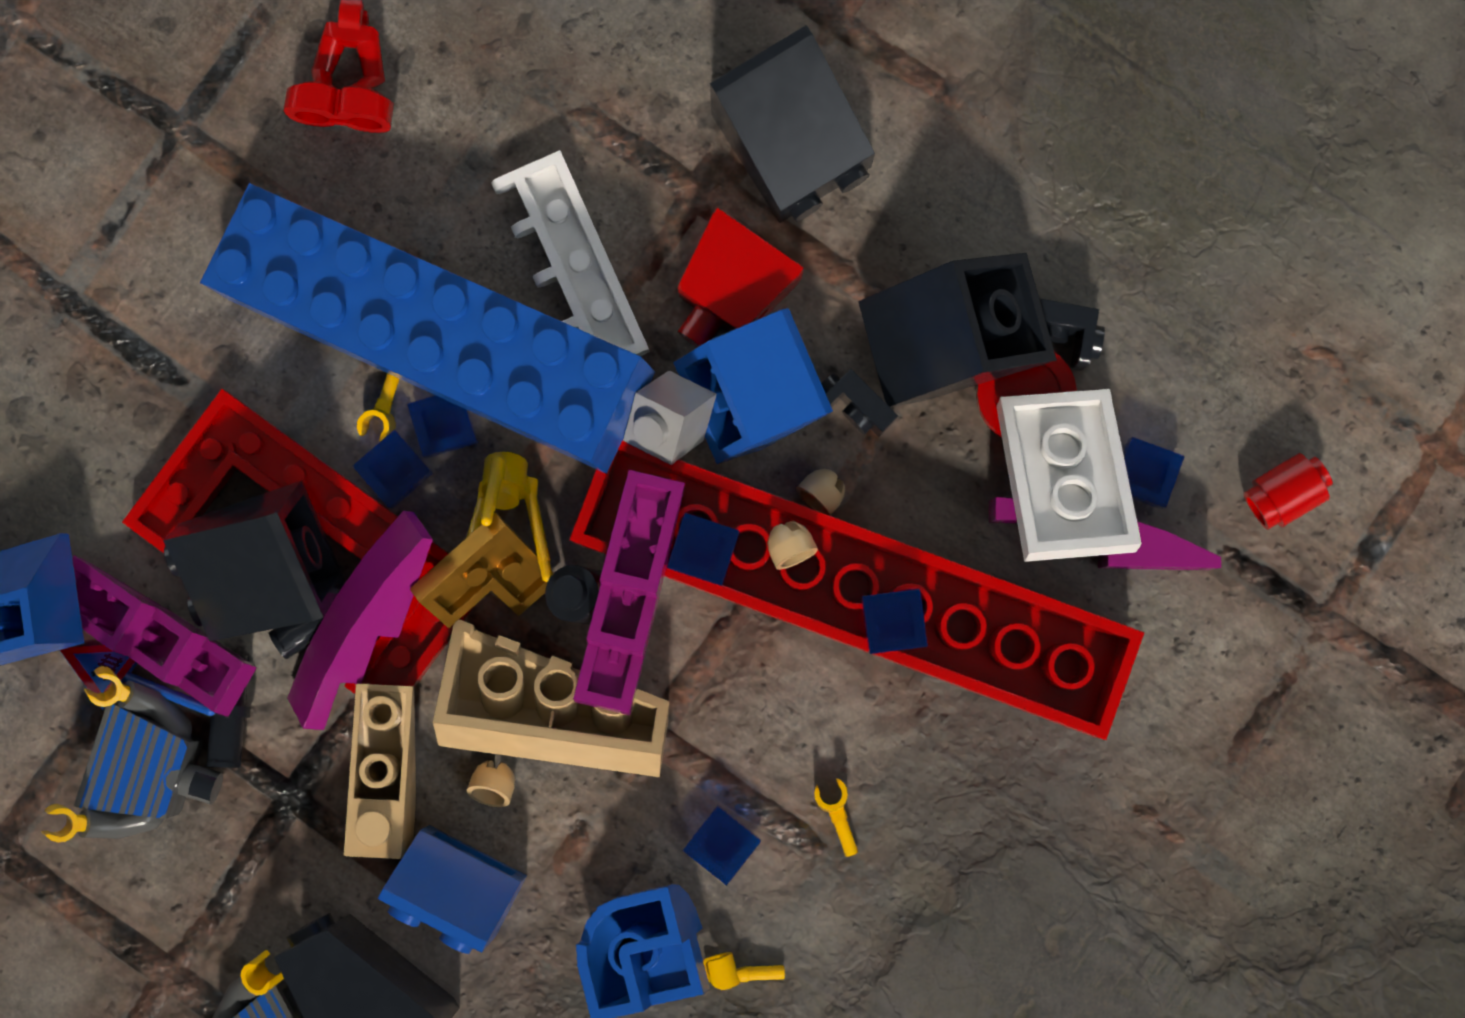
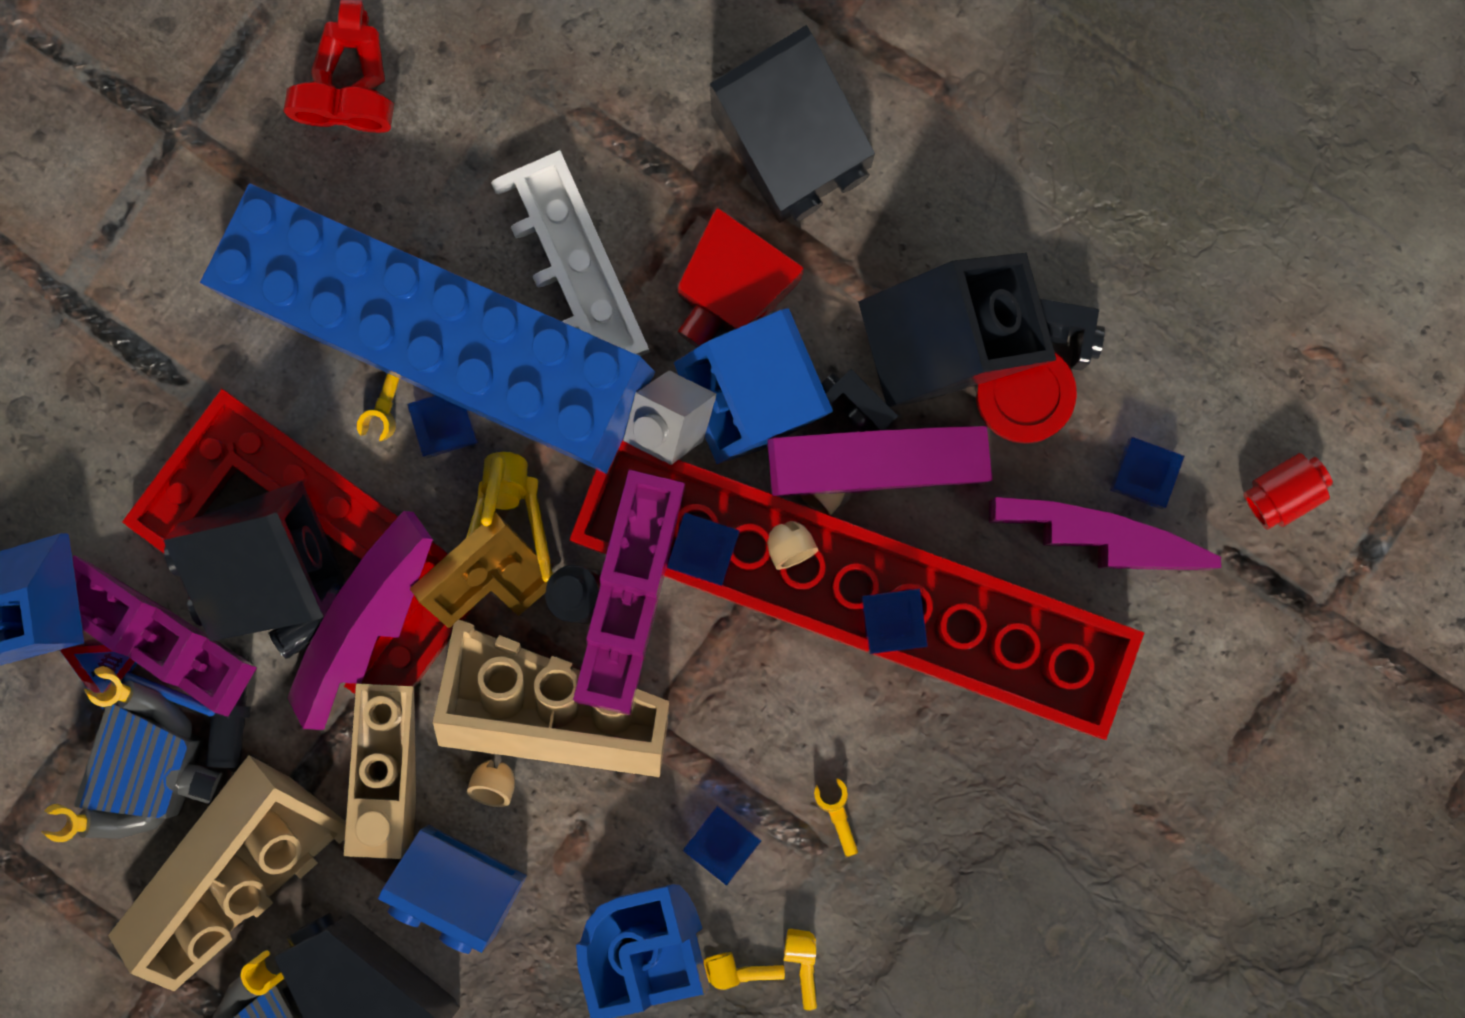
(224, 872): none -> tan wedge
(392, 469): clear blue plate -> none
(801, 948): none -> yellow hand
(878, 460): none -> magenta slope
(1068, 475): white plate -> none

